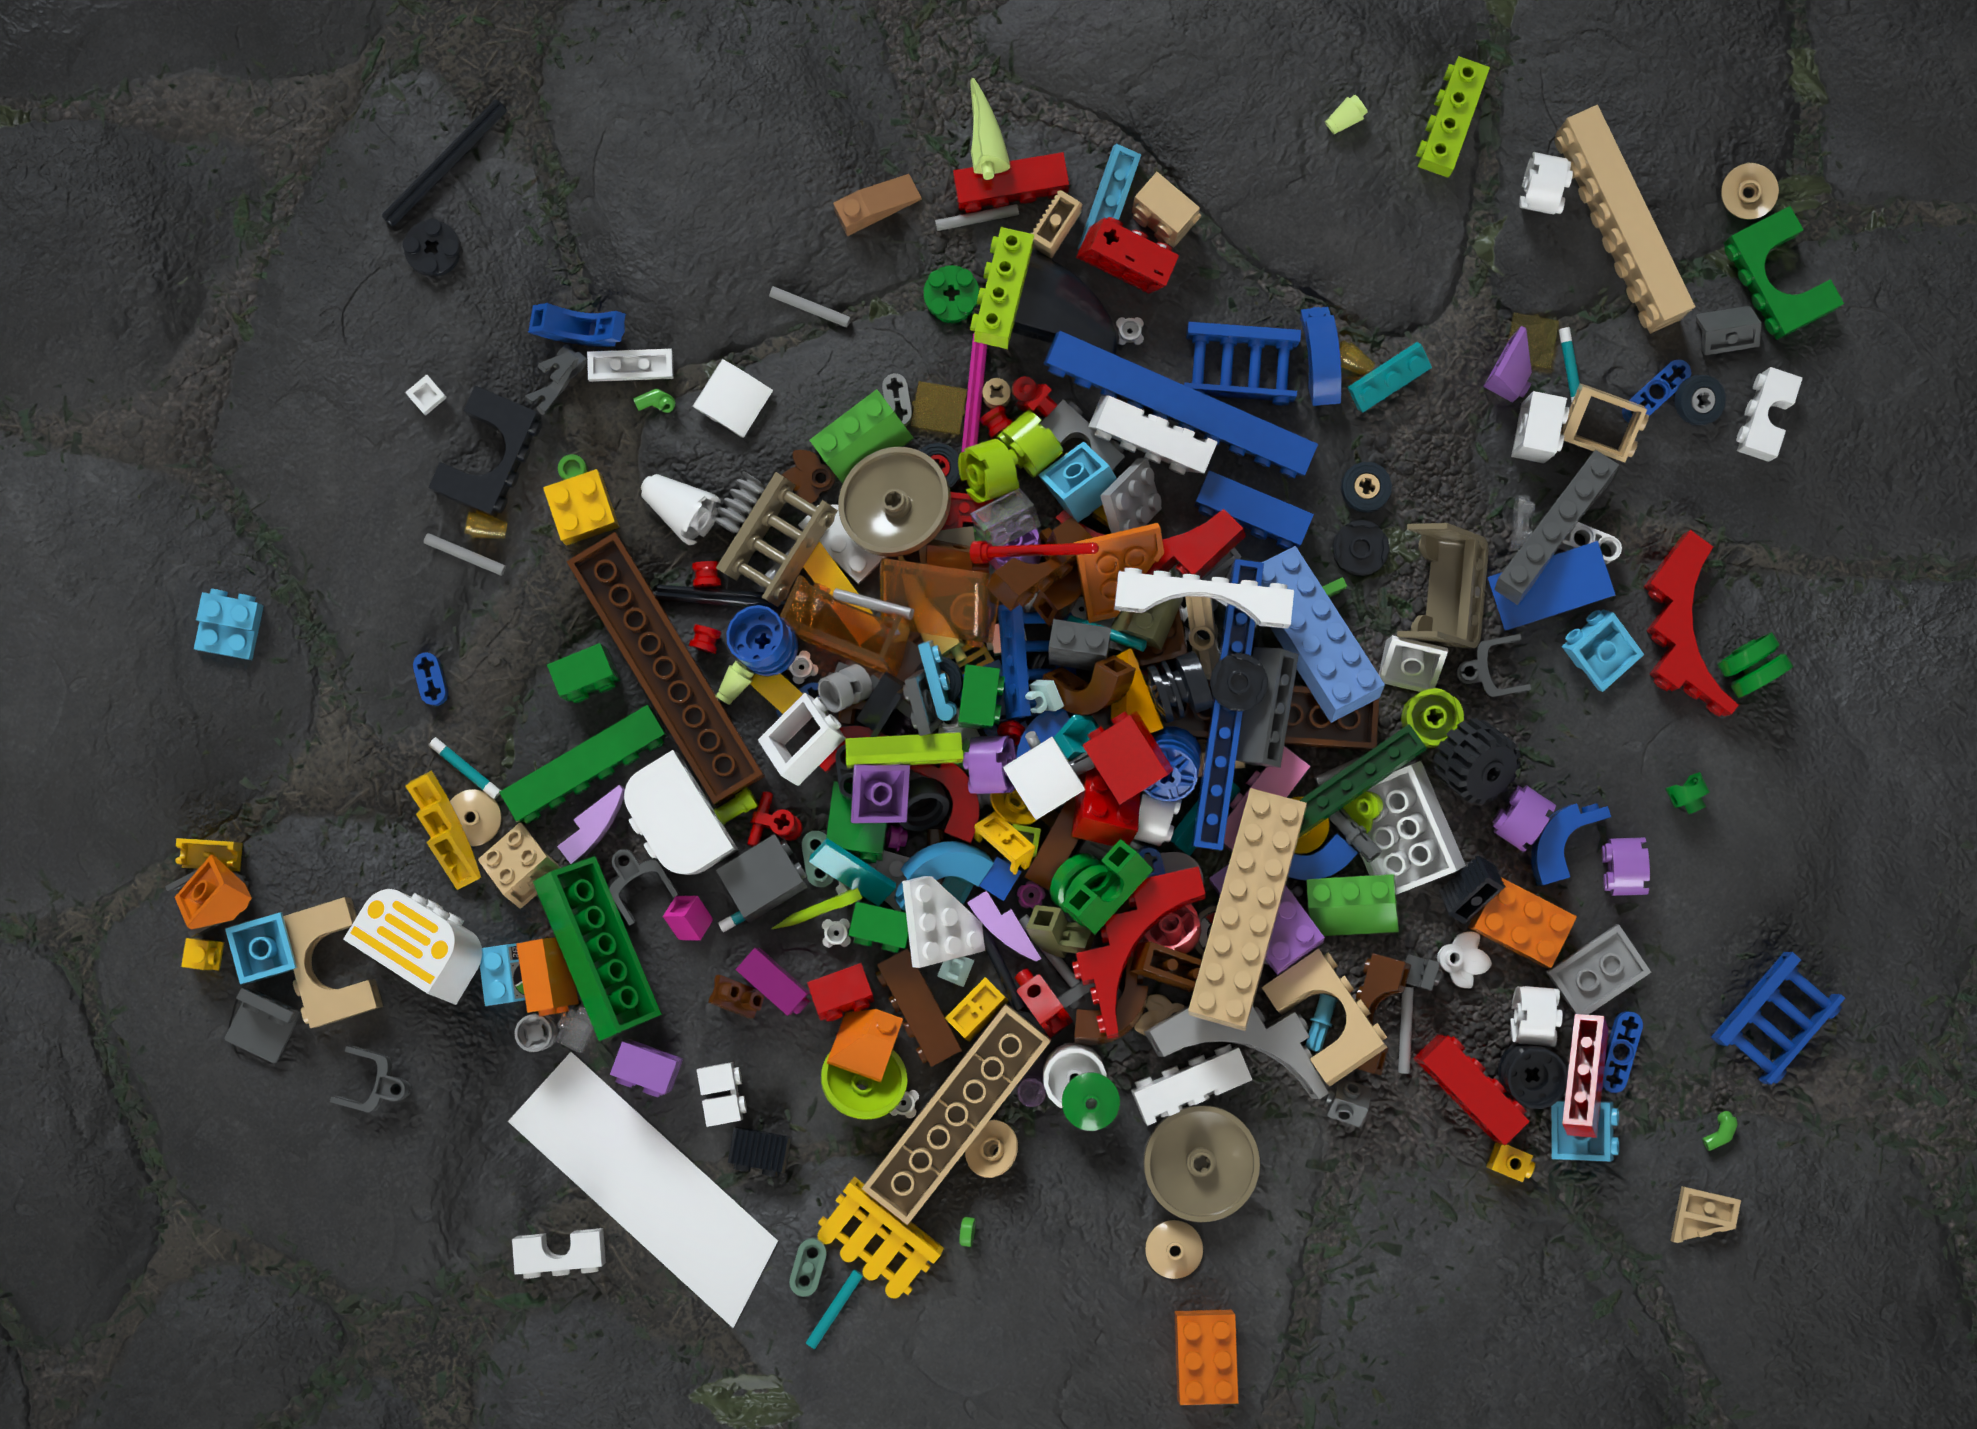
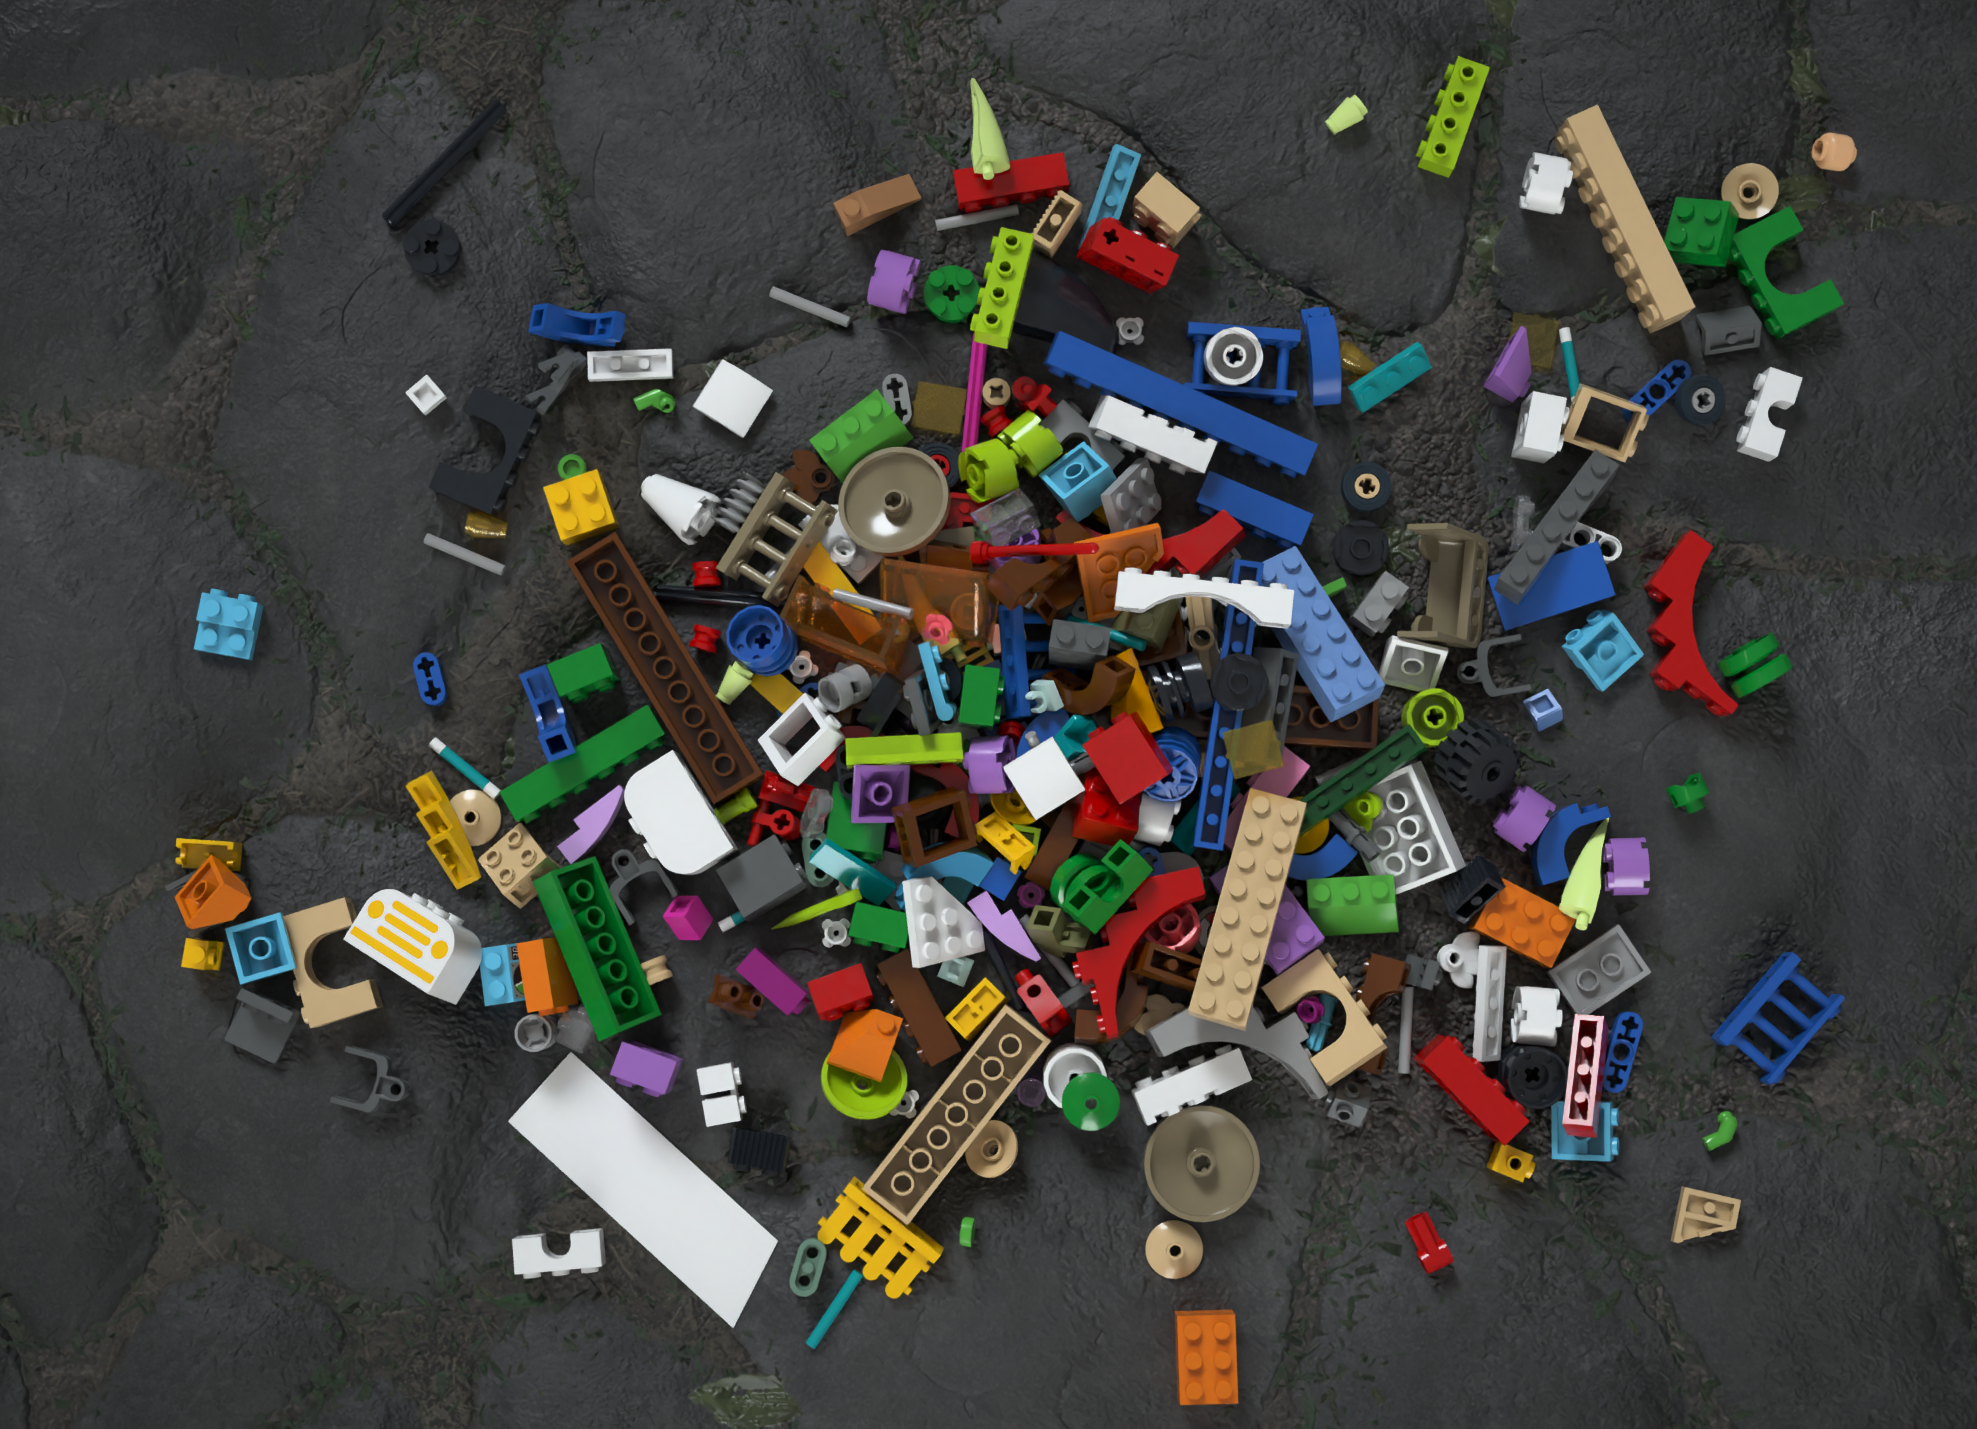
(550, 712): none -> blue arch
(656, 970): none -> tan wheel
(785, 793): none -> red hinge
(815, 812): none -> clear plate
(843, 547): none -> white plate
(893, 281): none -> medium lavender brick
(908, 832): none -> reddish brown window
(940, 622): none -> coral plate
(1247, 350): none -> white brick
(1253, 749): none -> clear yellow piece
(1304, 1009): none -> magenta plate
(1378, 604): none -> light grey brick
(1430, 1248): none -> red piece
(1489, 1003): none -> white plate
(1543, 710): none -> medium blue slope
(1584, 882): none -> yellowish green piece
(1701, 231): none -> green brick
(1834, 151): none -> light nougat head

